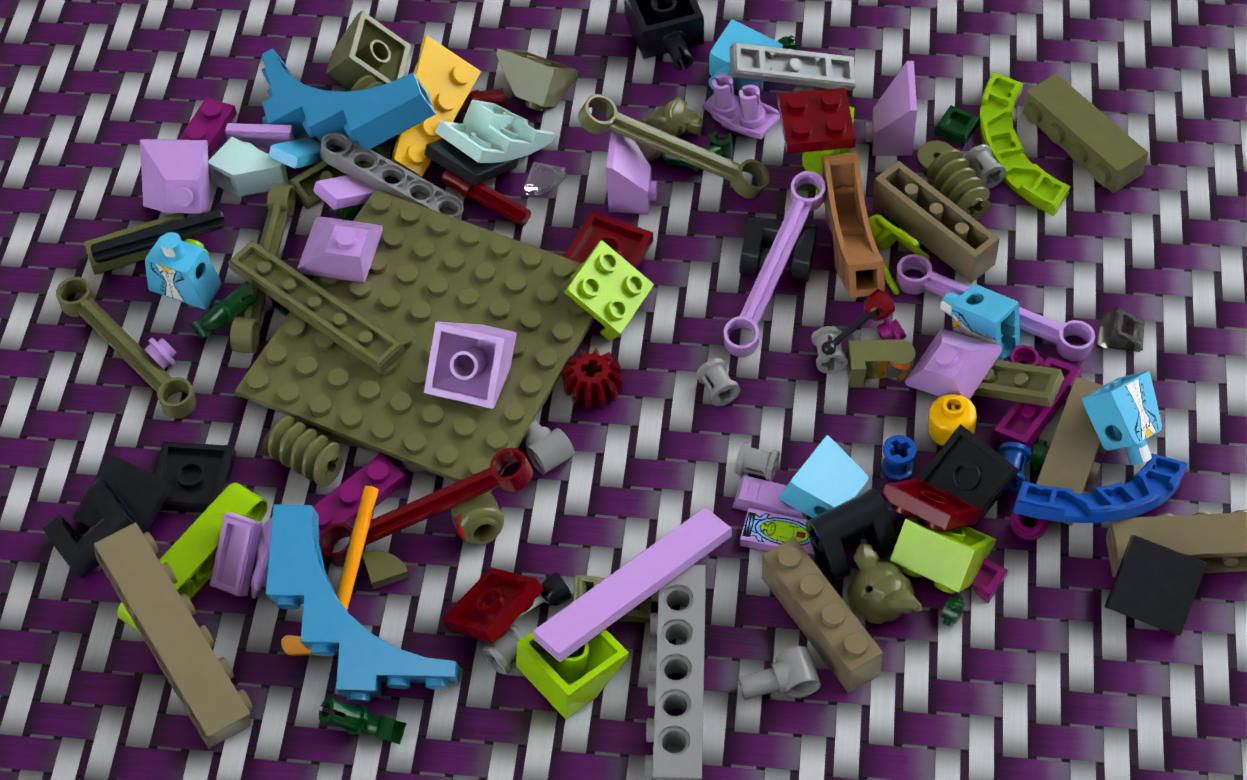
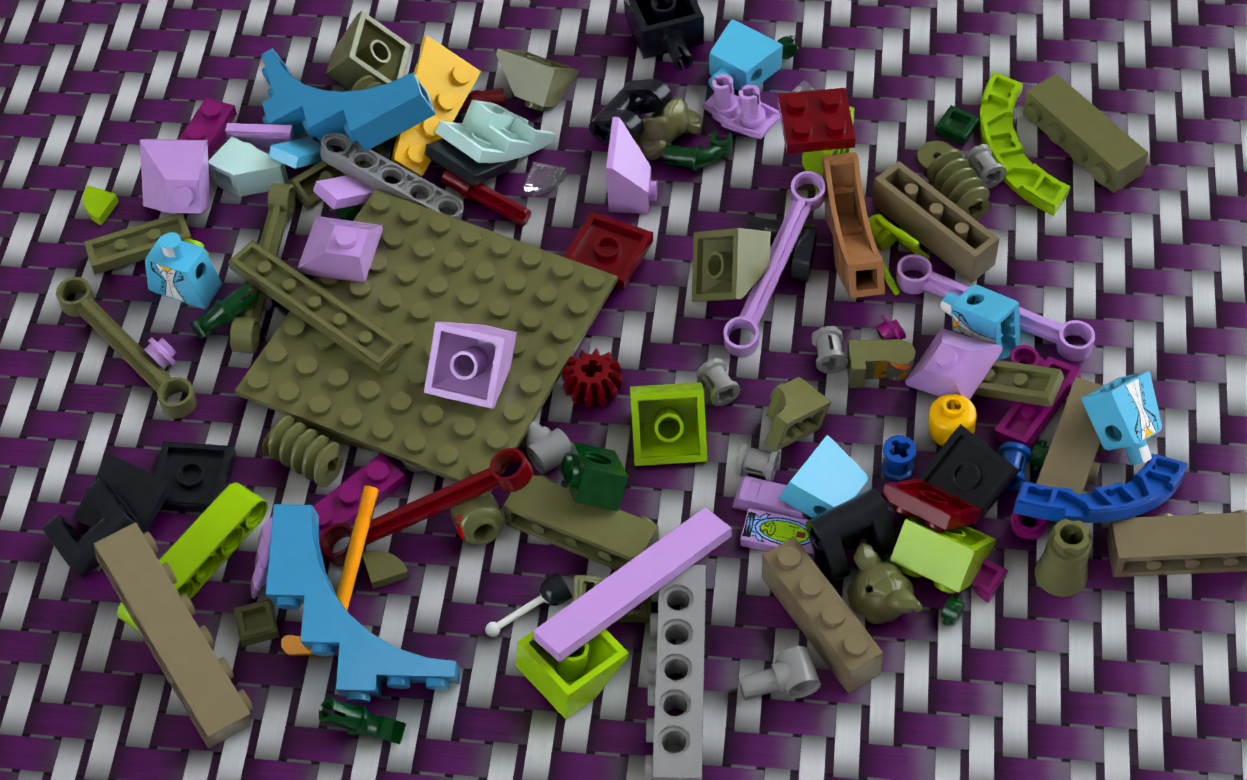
(99, 203): none -> lime tile
(147, 238): black axle -> none
(236, 554): lavender tile -> none
(256, 622): none -> olive tile
(492, 605): dark red plate -> none
(503, 650): light grey bush -> none
(586, 530): none -> olive brick
(594, 476): none -> dark green brick
(608, 289): lime piece -> none
(633, 99): none -> black connector
(668, 424): none -> lime slope
(673, 146): olive piece -> none
(728, 262): none -> olive slope
(792, 66): light grey plate -> none
(795, 412): none -> olive arch
(876, 307): hinge -> none
(895, 116): lavender slope -> none
(1064, 563): none -> olive plant
(1121, 331): clear smoke slope -> none
(1155, 585): black tile -> none

